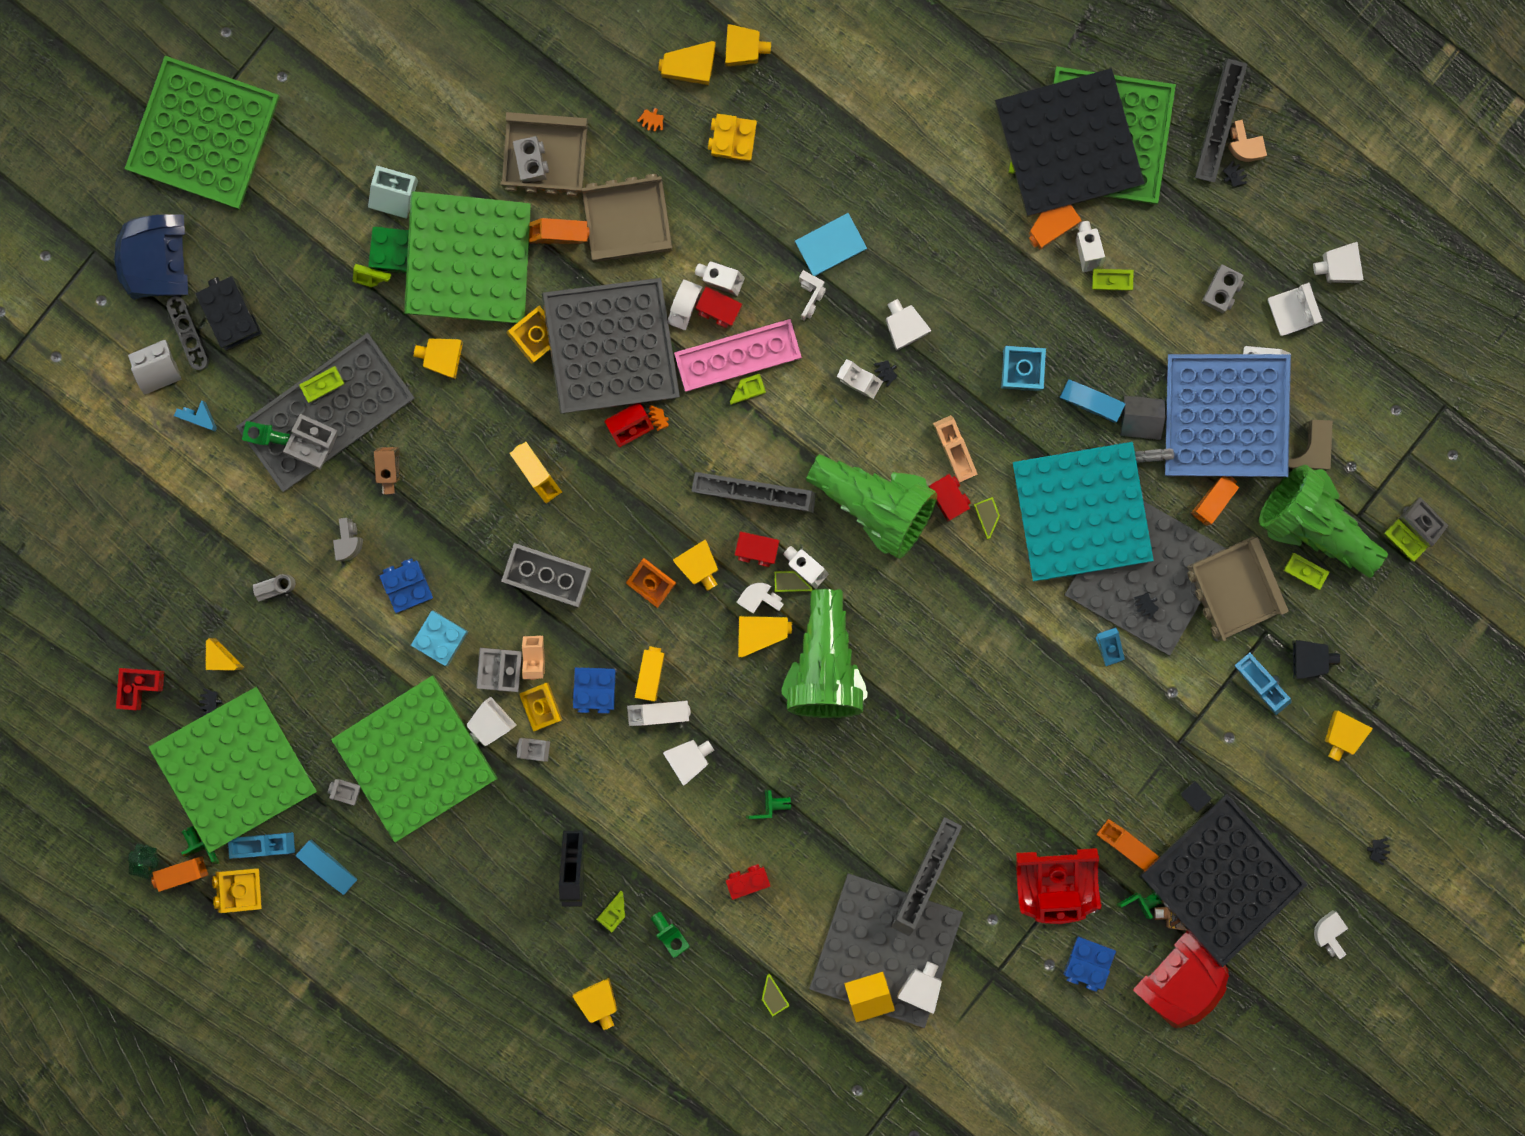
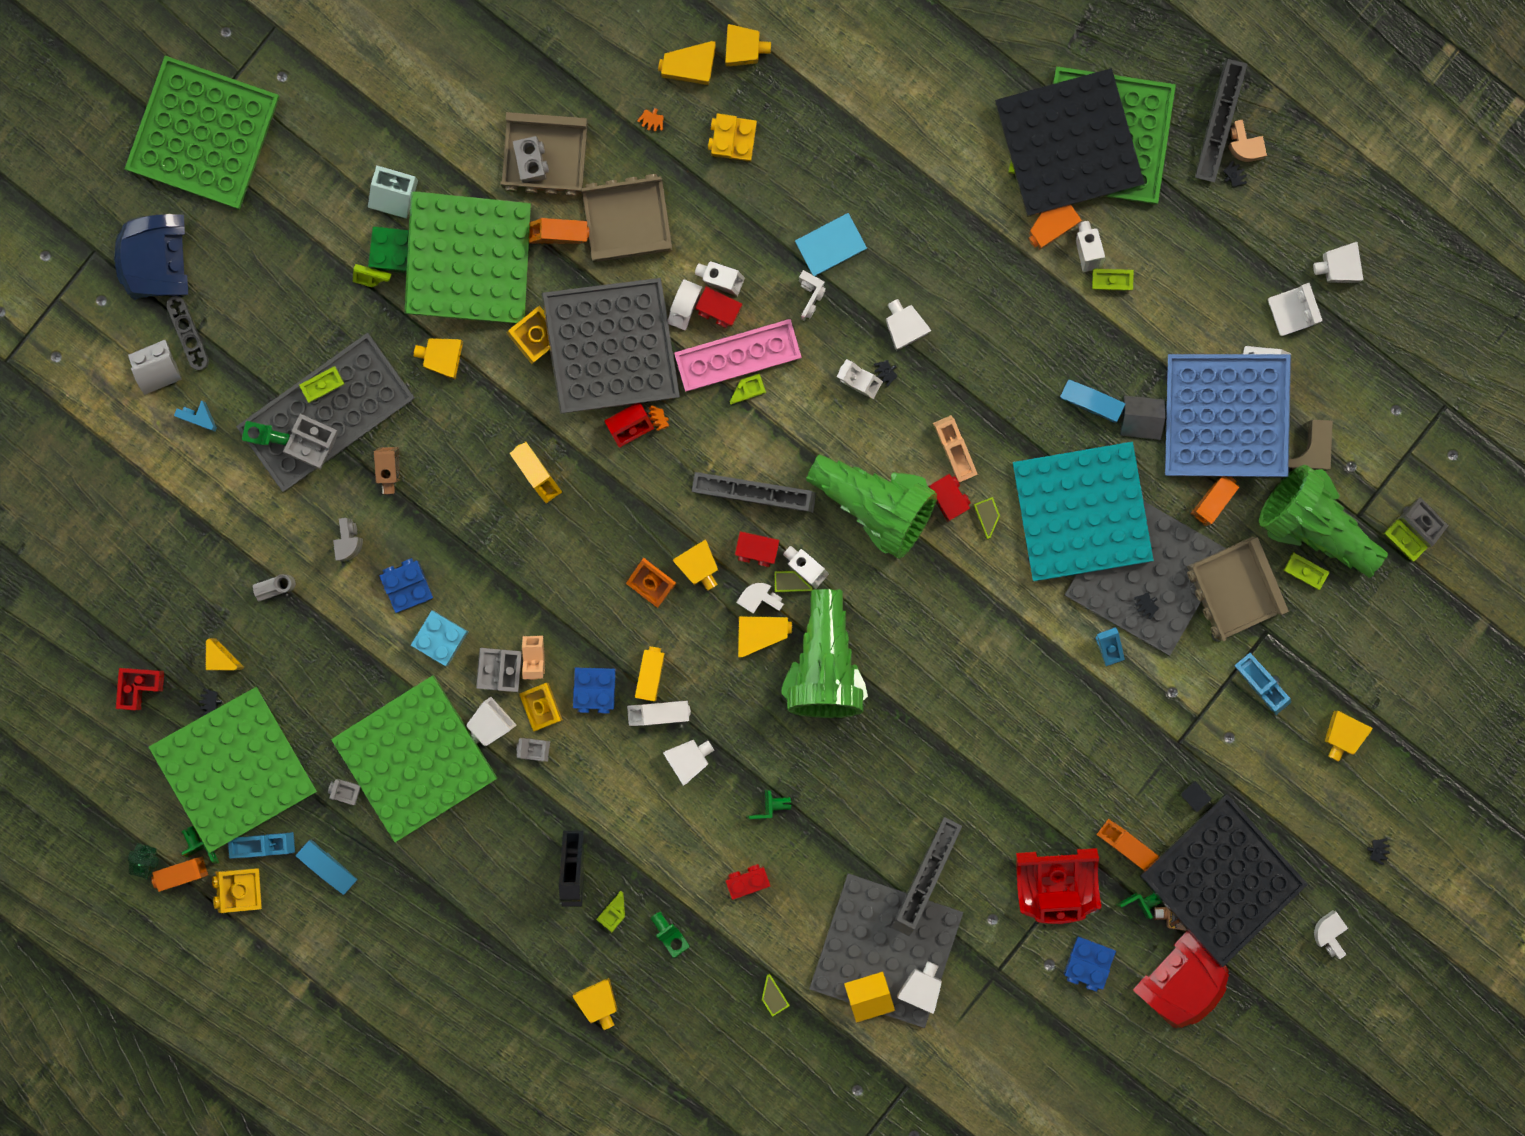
(228, 312): black torso -> none
(547, 575): light grey brick -> none
(1023, 368): medium azure brick -> none
(1154, 455): light grey axle -> none
(1219, 287): light grey brick -> none
(1312, 659): black torso -> none

